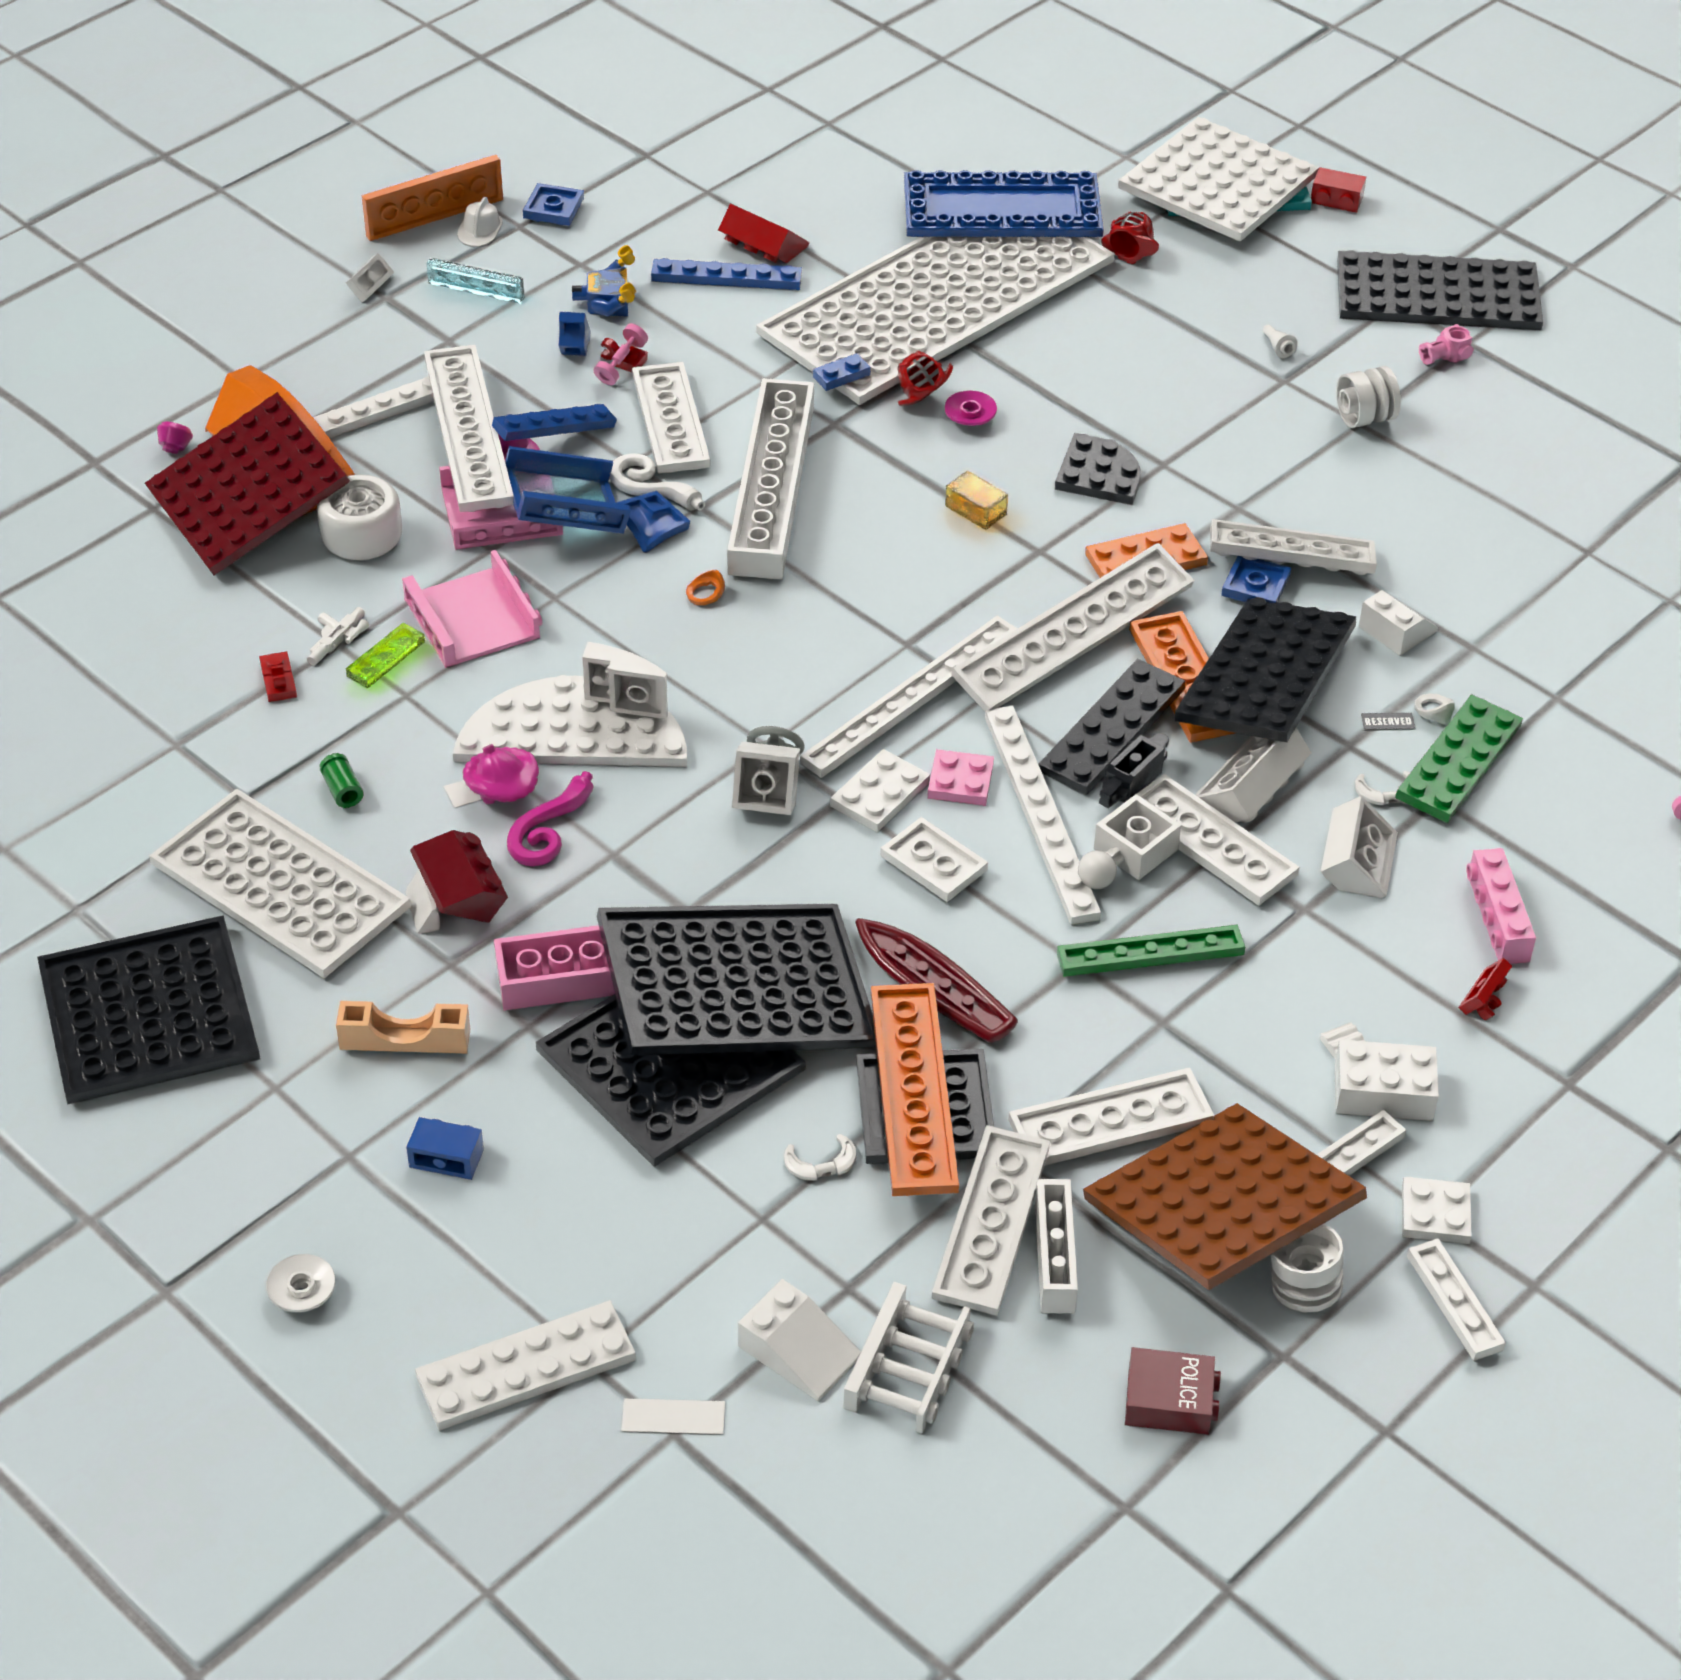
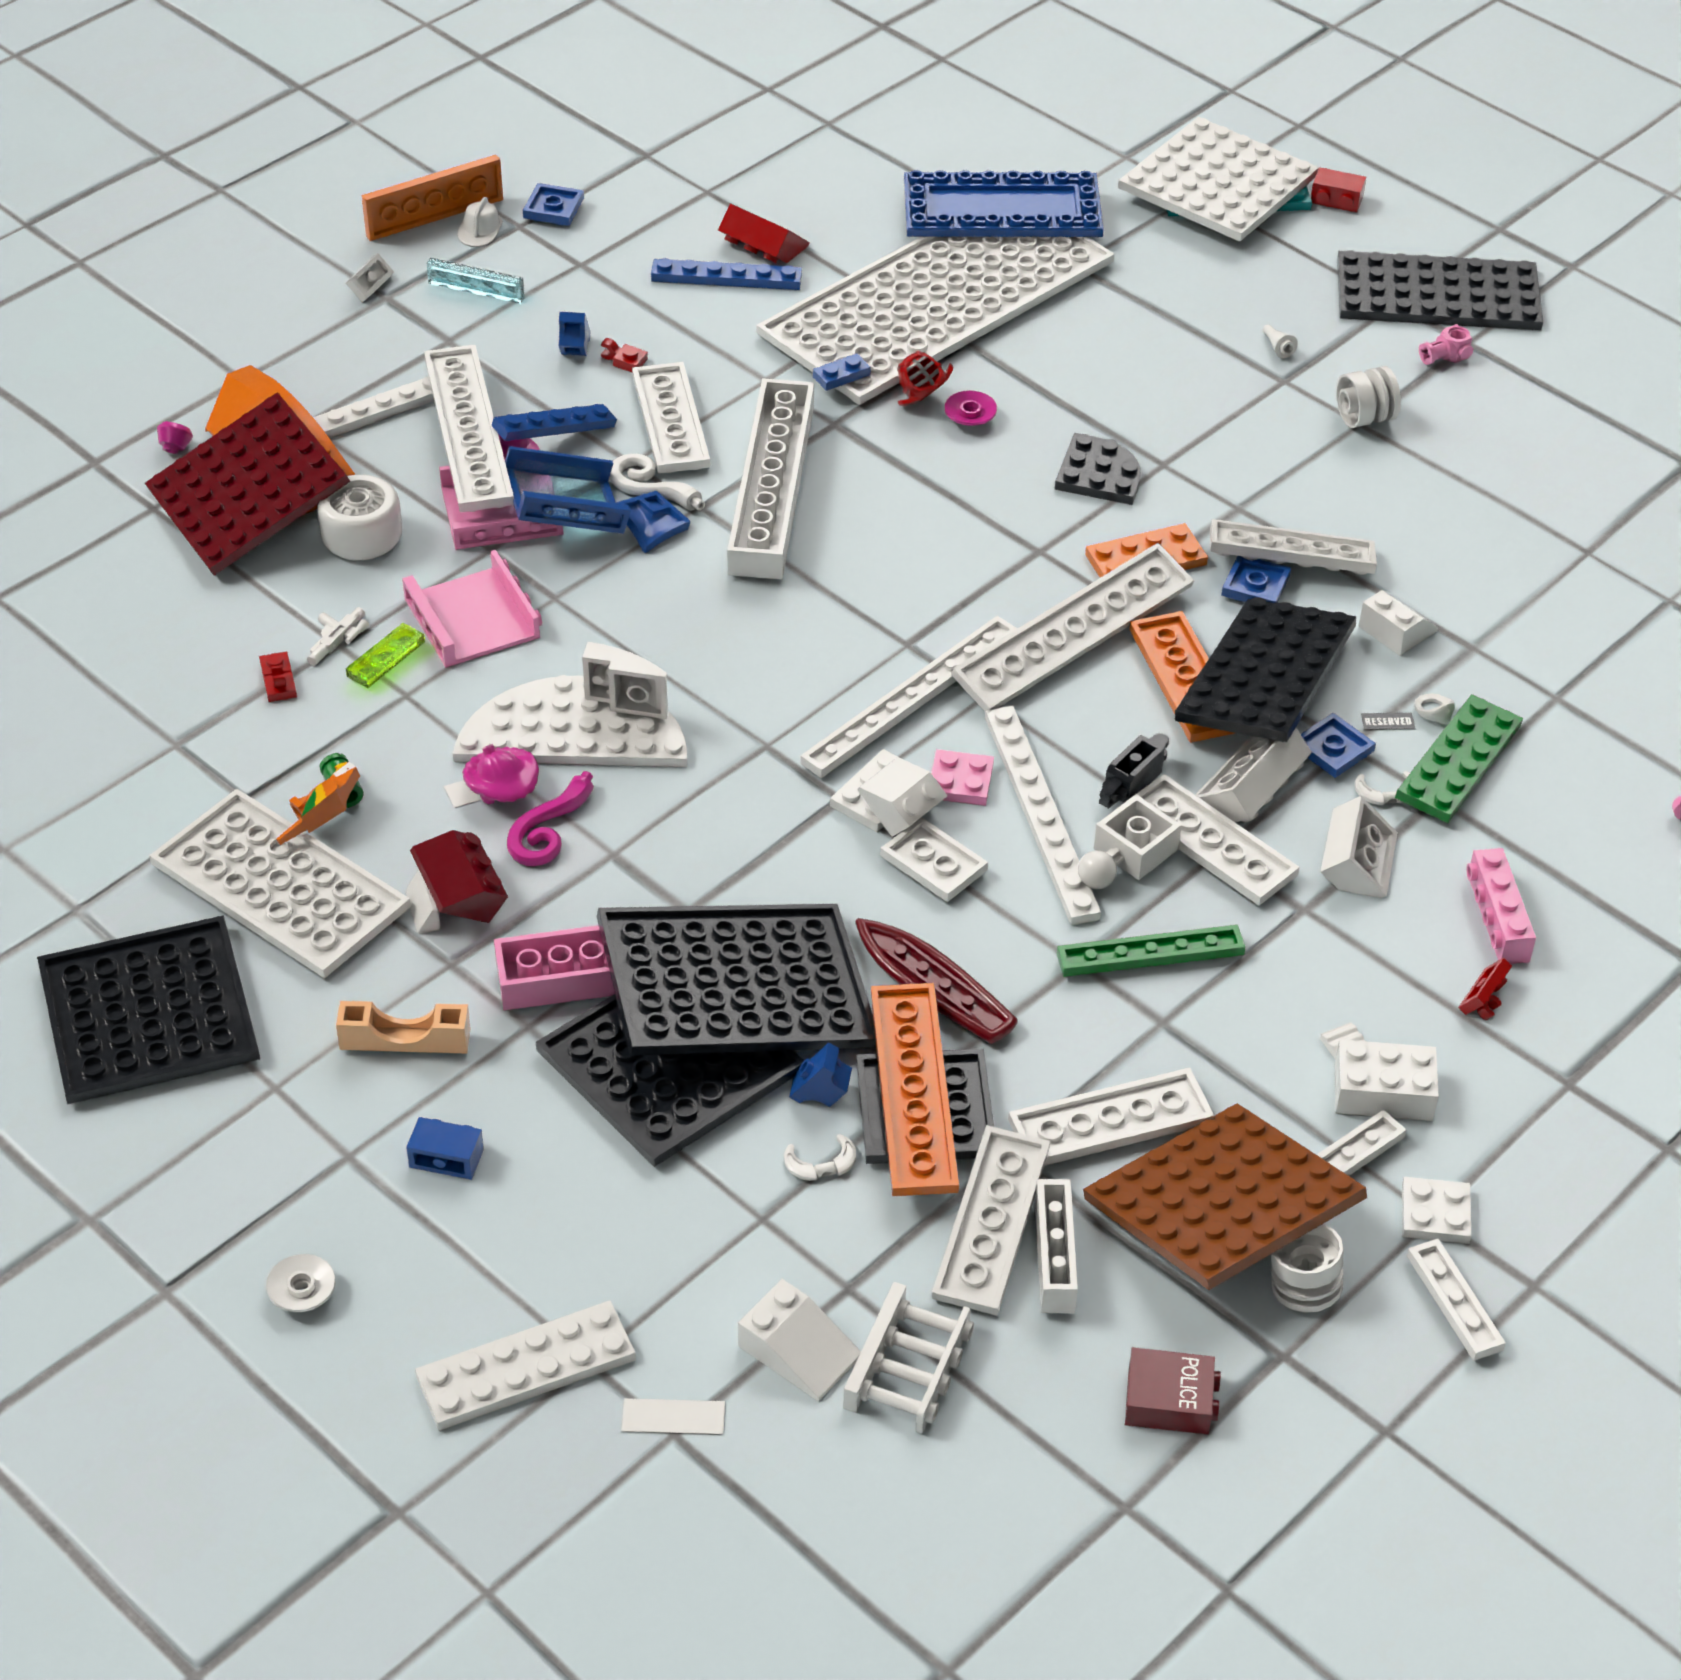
(323, 802): none -> orange animal
(608, 288): torso -> none
(635, 336): bright pink wheel -> none
(710, 577): orange piece -> none
(767, 771): white piece -> none
(821, 1078): none -> blue brick
(901, 794): none -> white slope
(976, 500): clear yellow brick -> none
(1111, 726): plate -> none
(1131, 237): red piece -> none
(1336, 745): none -> blue plate

